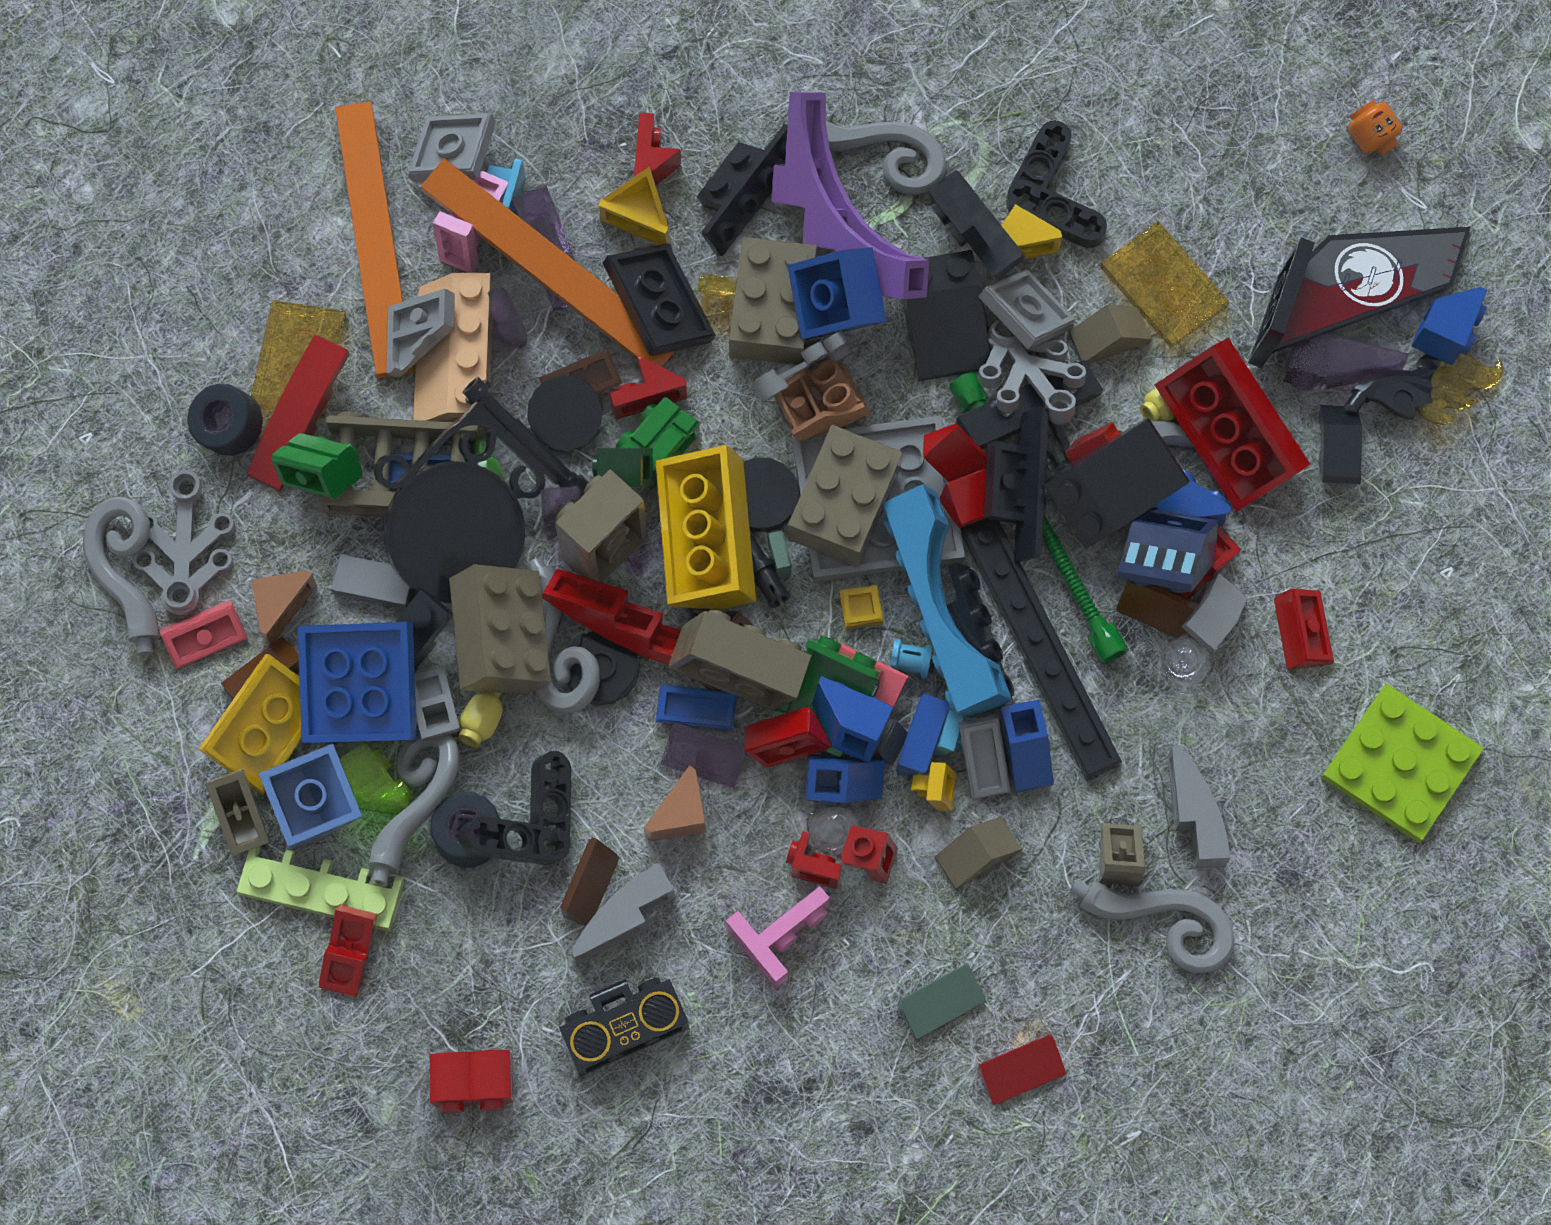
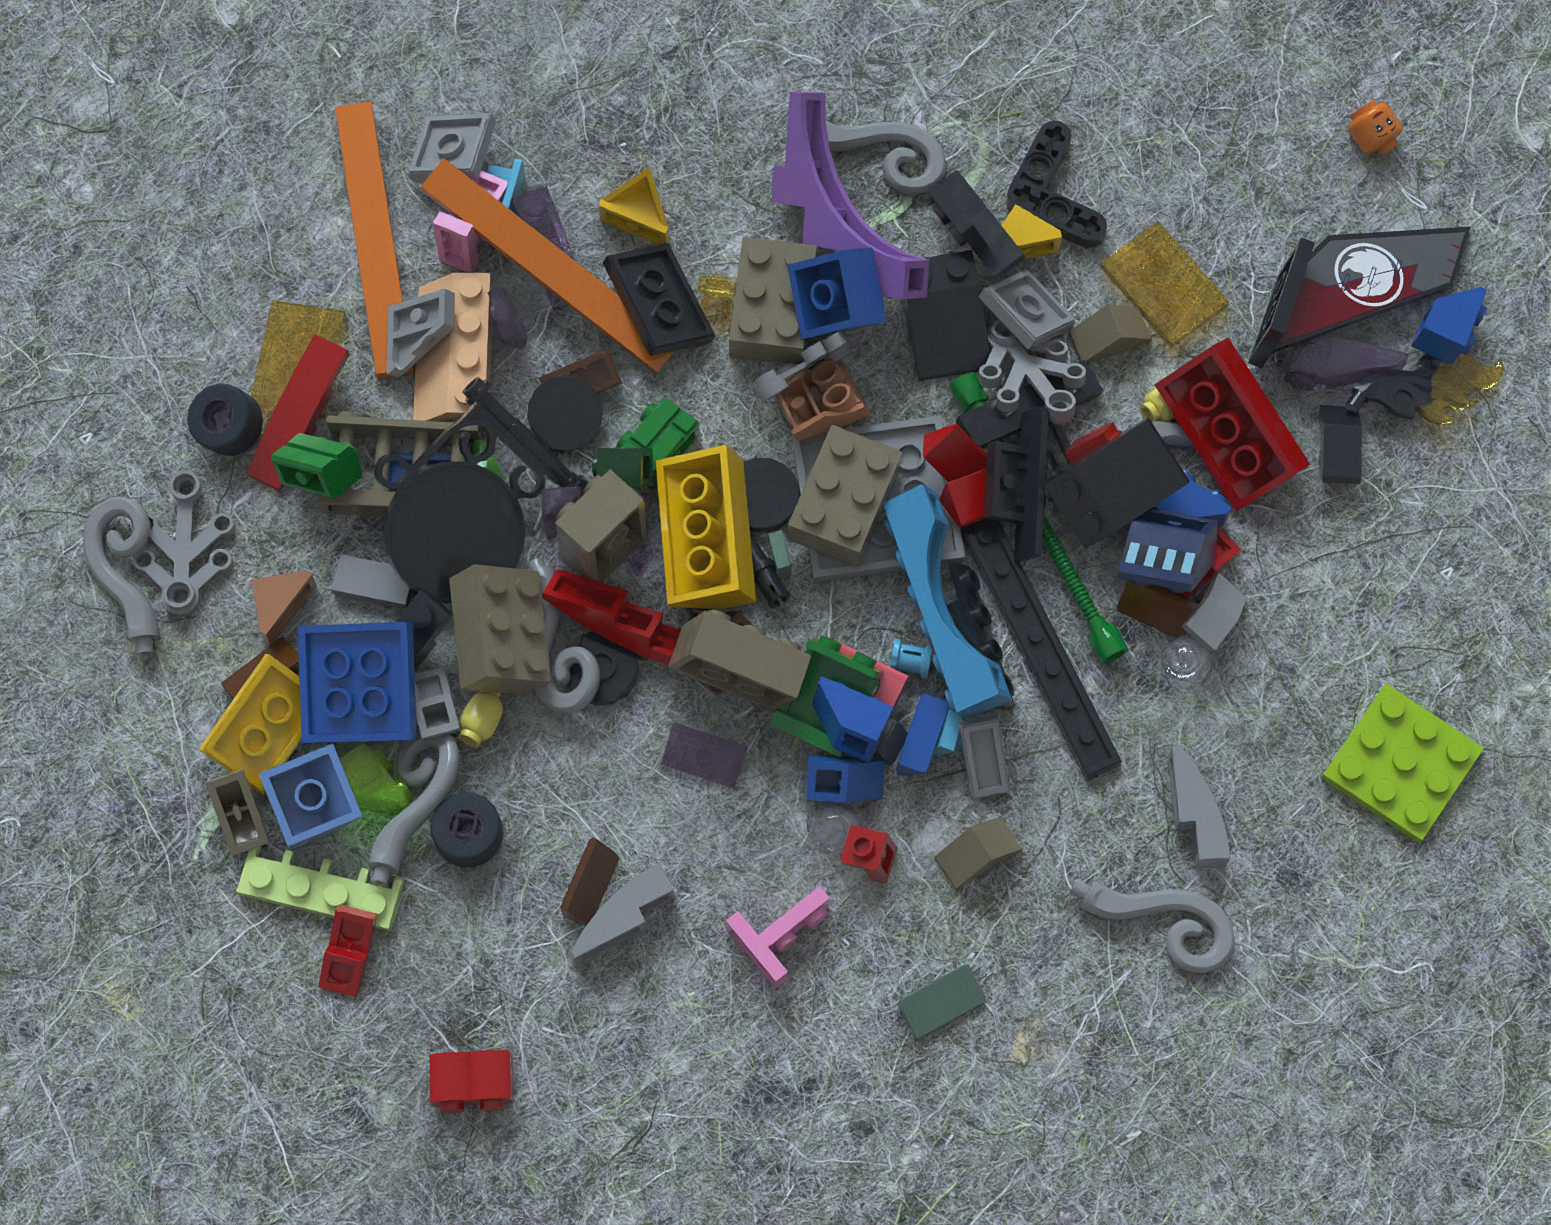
(203, 634): coral slope -> none
(532, 833): black beam -> none
(626, 1029): black piece -> none
(650, 153): red slope -> none
(656, 385): red slope -> none
(680, 811): nougat slope -> none
(696, 707): blue tile -> none
(740, 189): black bracket -> none
(785, 738): red slope -> none
(816, 869): red bracket -> none
(861, 607): yellow tile -> none
(937, 787): yellow tile -> none
(1021, 1069): red slope -> none
(1026, 745): blue slope -> none
(1121, 855): dark tan slope -> none
(1303, 629): red slope -> none

